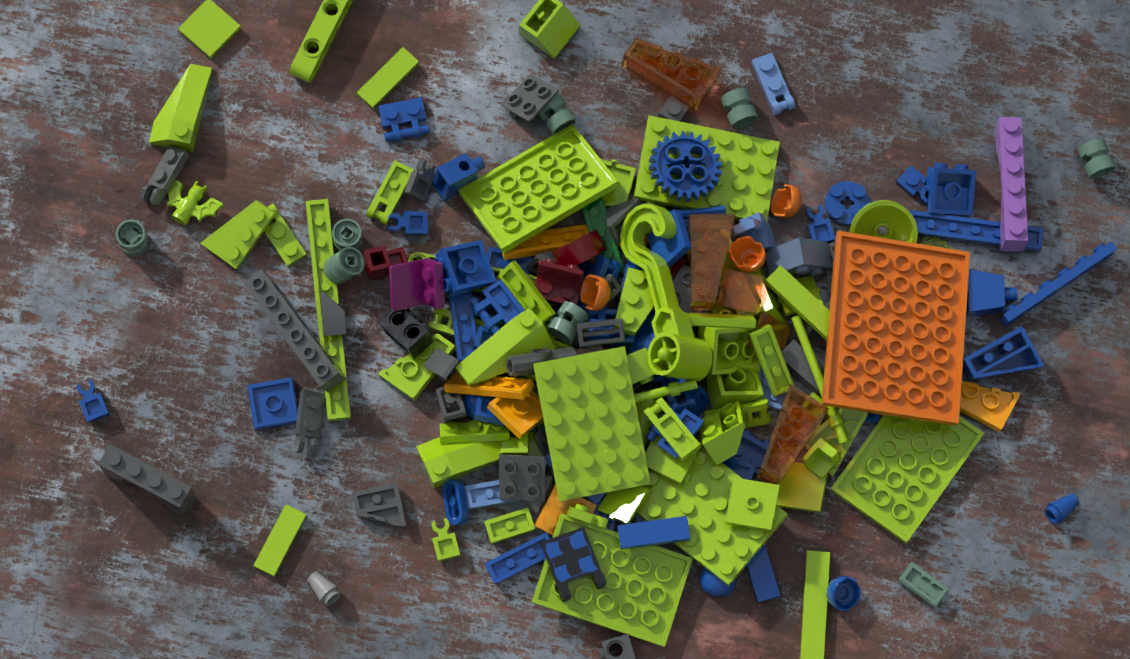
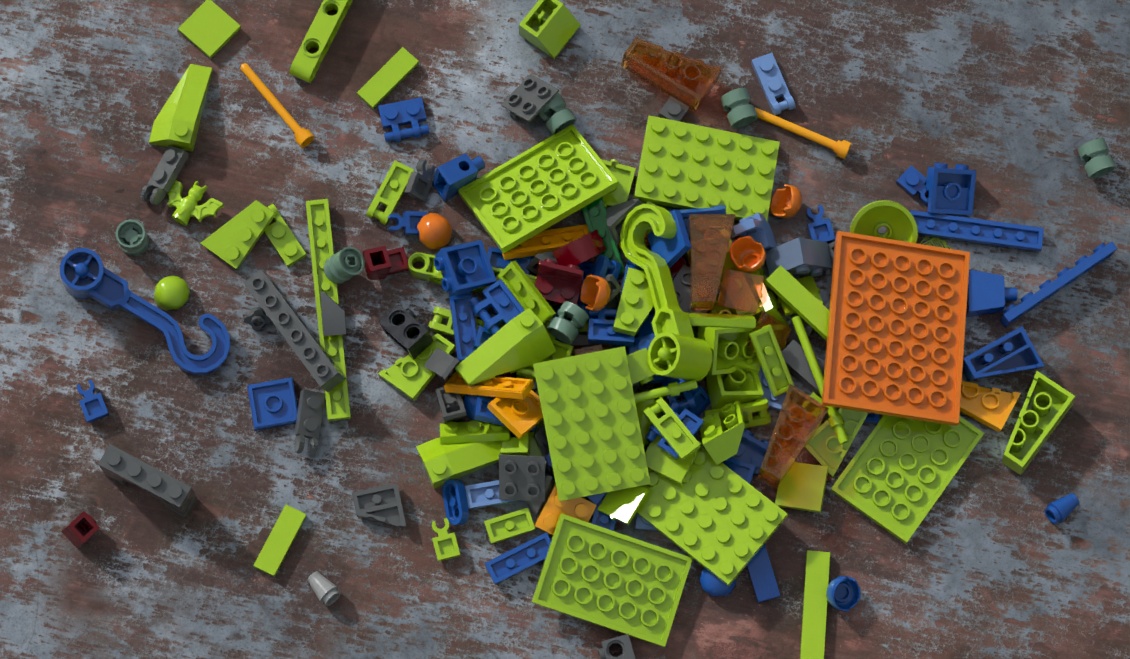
(80, 529): none -> dark red brick
(87, 278): none -> blue piece
(171, 293): none -> lime hair
(257, 318): none -> dark grey plate
(302, 136): none -> light orange piece
(346, 234): sand green wheel -> none
(417, 284): magenta bracket -> none
(434, 231): none -> orange hair
(523, 363): dark grey piece -> none
(570, 559): black flag -> none
(580, 326): dark grey tile -> none
(581, 512): lime plate -> none
(653, 532): blue tile -> none
(687, 184): blue gear -> none
(752, 504): lime plate -> none
(821, 458): lime panel -> none
(837, 194): blue plate -> none
(839, 147): none -> light orange piece
(923, 585): sand green plate -> none
(1013, 196): medium lavender arch -> none
(1038, 418): none -> lime wedge

